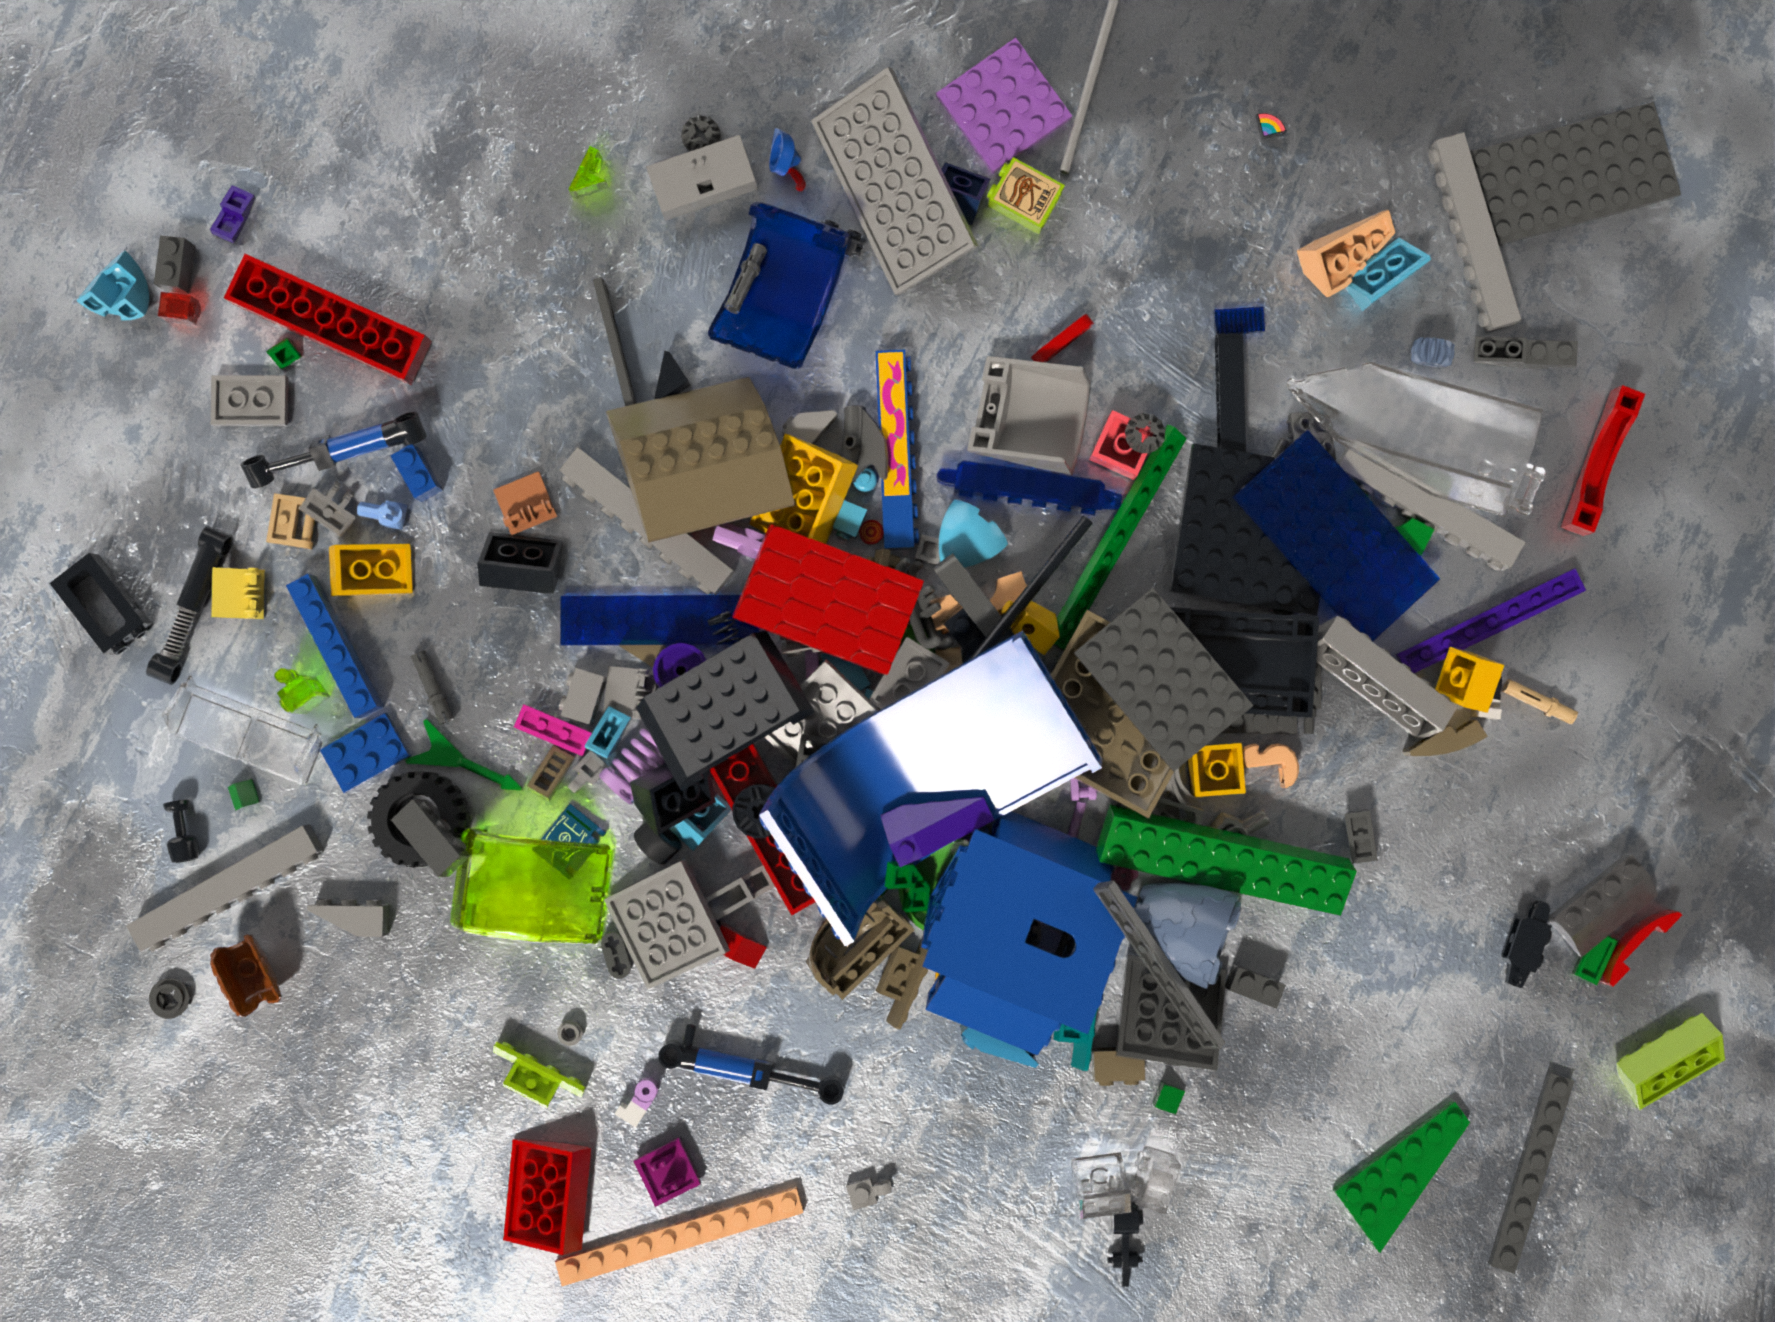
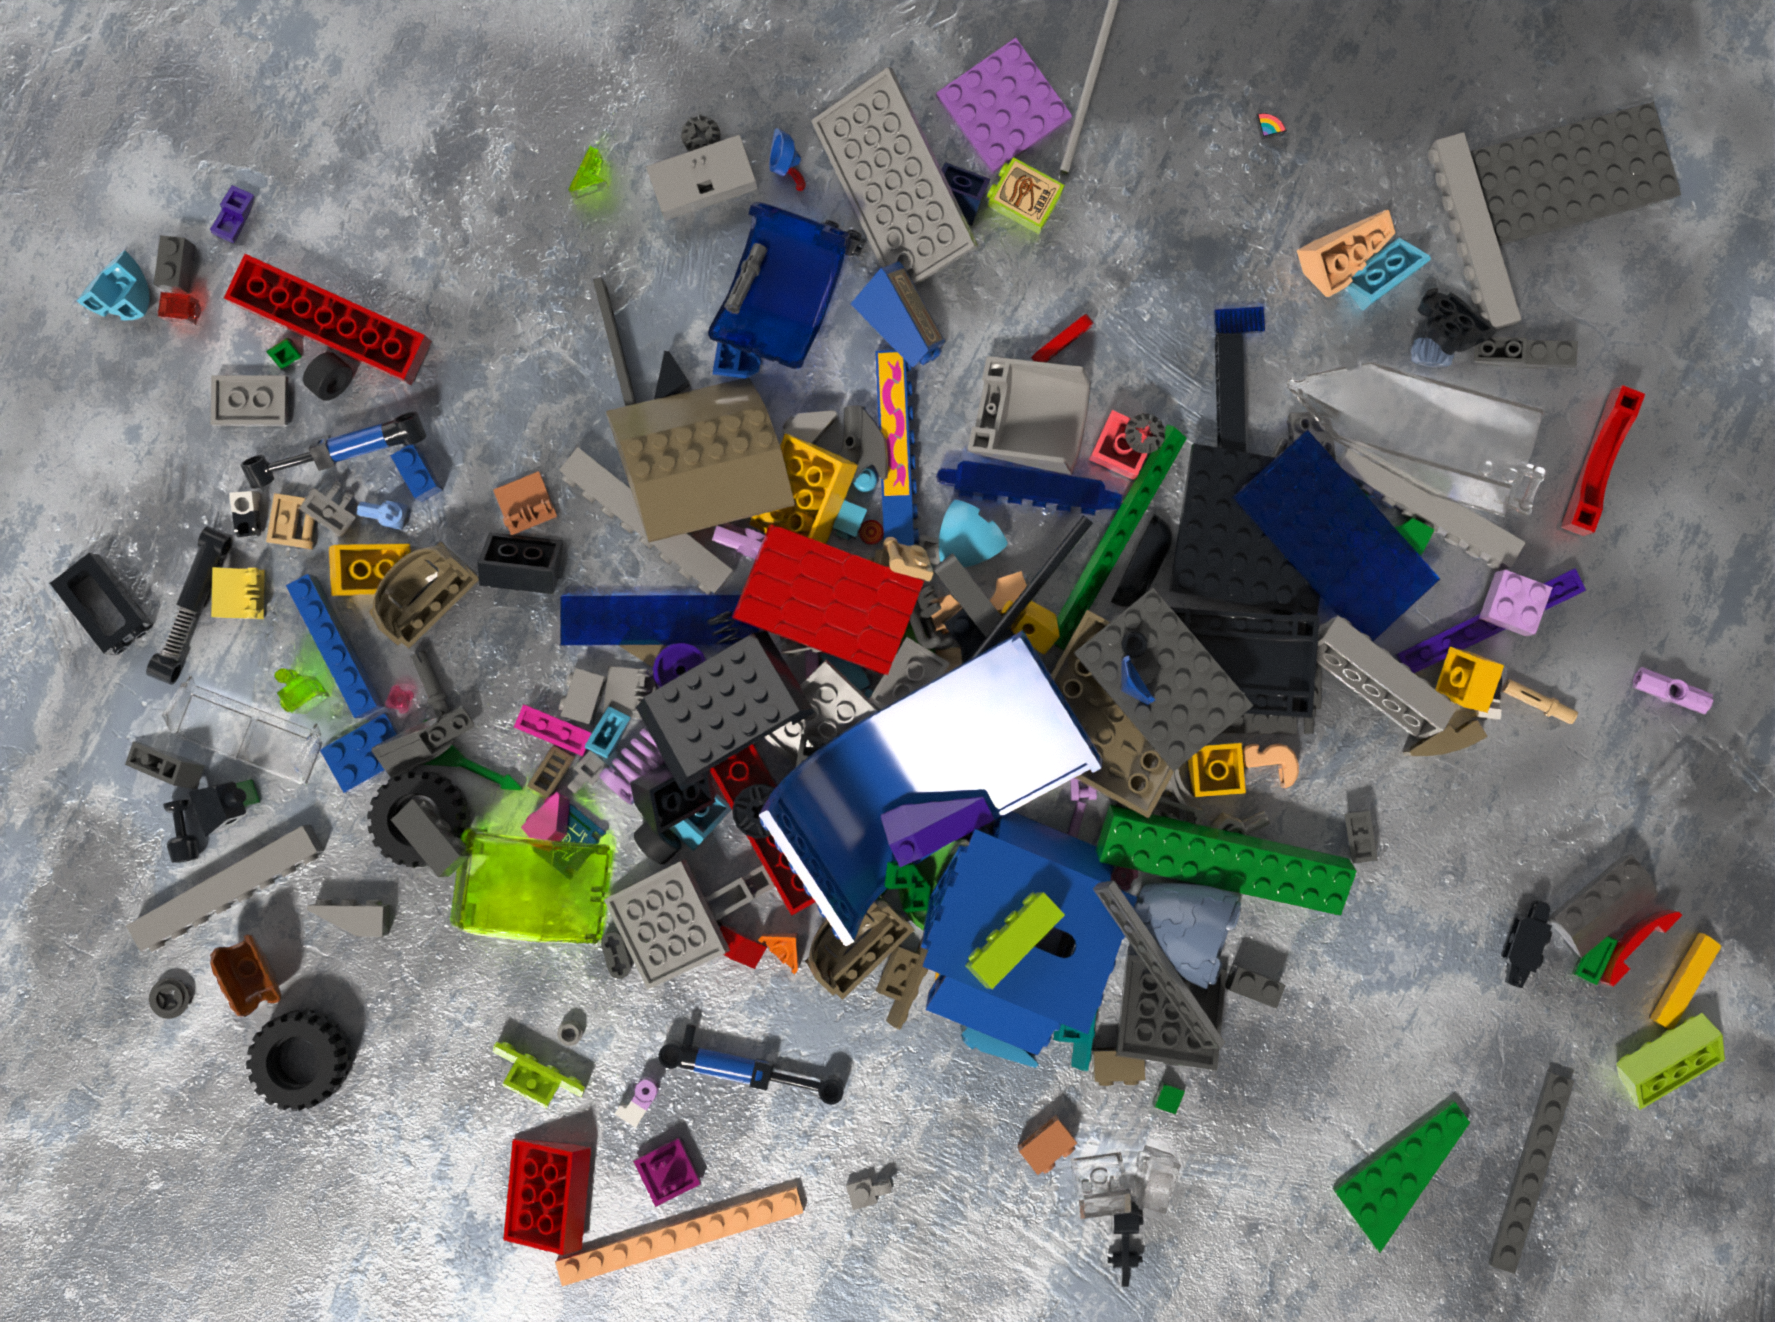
(165, 765): none -> dark grey slope
(218, 806): none -> black torso
(246, 513): none -> leg
(266, 1064): none -> black tyre
(327, 376): none -> black tyre
(395, 693): none -> clear pink plate
(406, 579): none -> dark tan piece
(421, 742): none -> dark grey piece
(550, 820): none -> dark pink slope
(735, 362): none -> blue slope
(784, 947): none -> orange slope
(900, 315): none -> blue slope
(908, 560): none -> tan plate
(1014, 939): none -> lime brick
(1047, 1145): none -> nougat brick
(1132, 683): none -> blue slope
(1134, 644): none -> black tile
(1144, 563): none -> black brick
(1453, 322): none -> black plate
(1515, 603): none -> lavender brick
(1685, 696): none -> lavender piece
(1685, 981): none -> yellow slope

